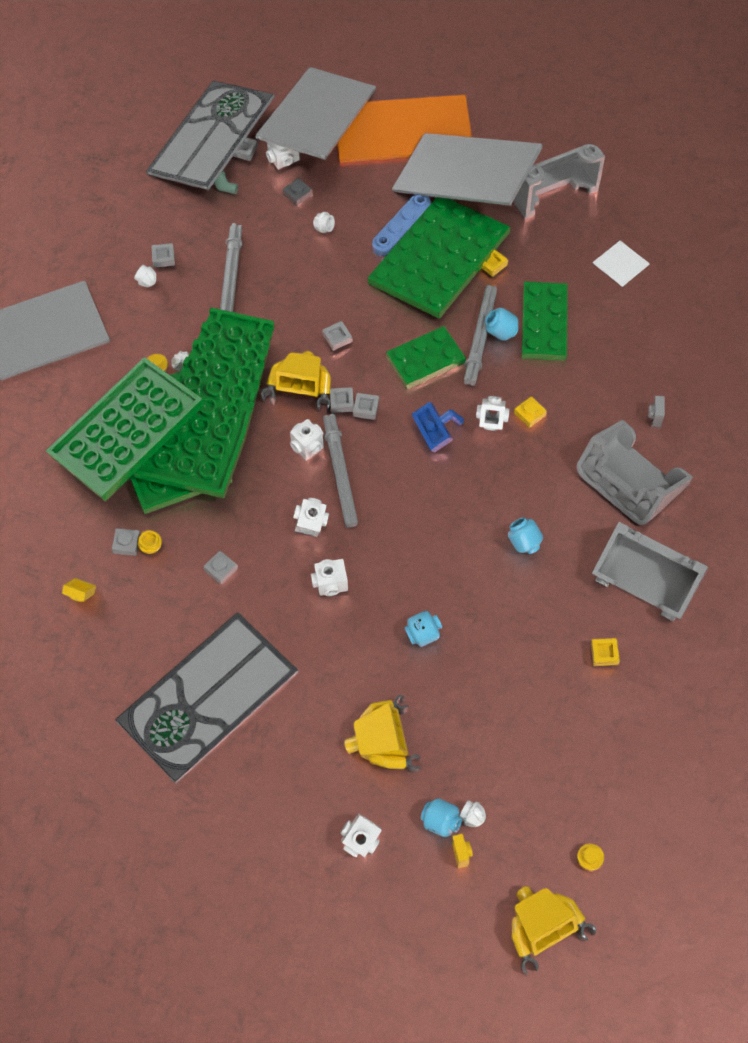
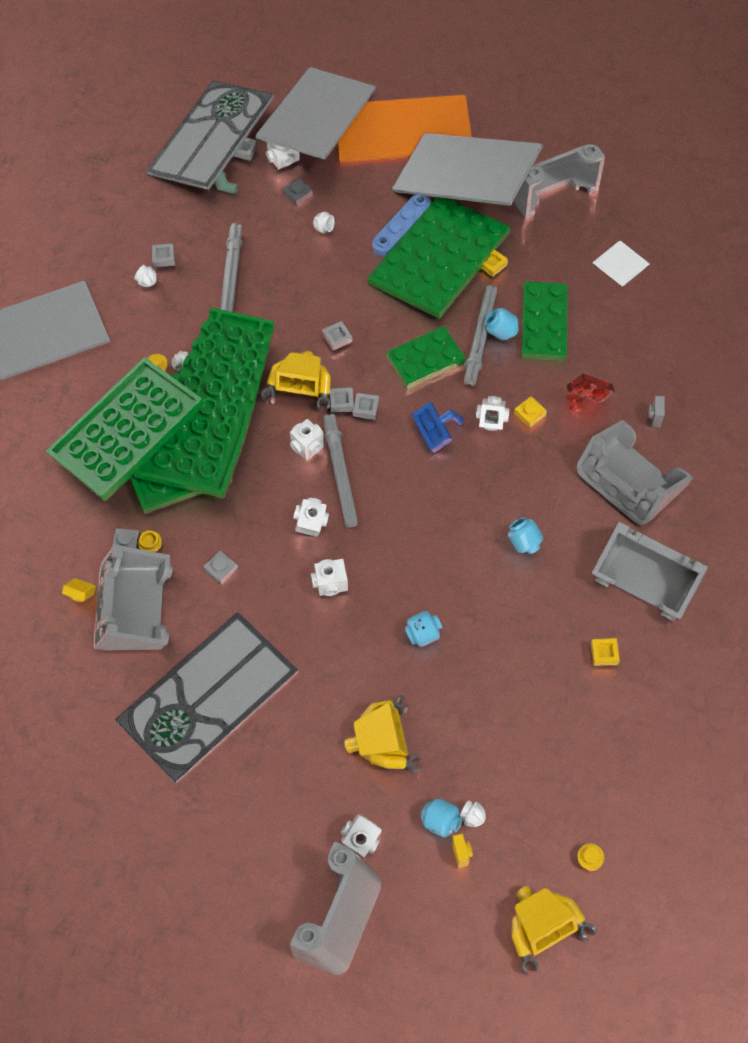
(131, 600): none -> light grey windscreen
(337, 940): none -> light grey windscreen
(588, 388): none -> clear red plate

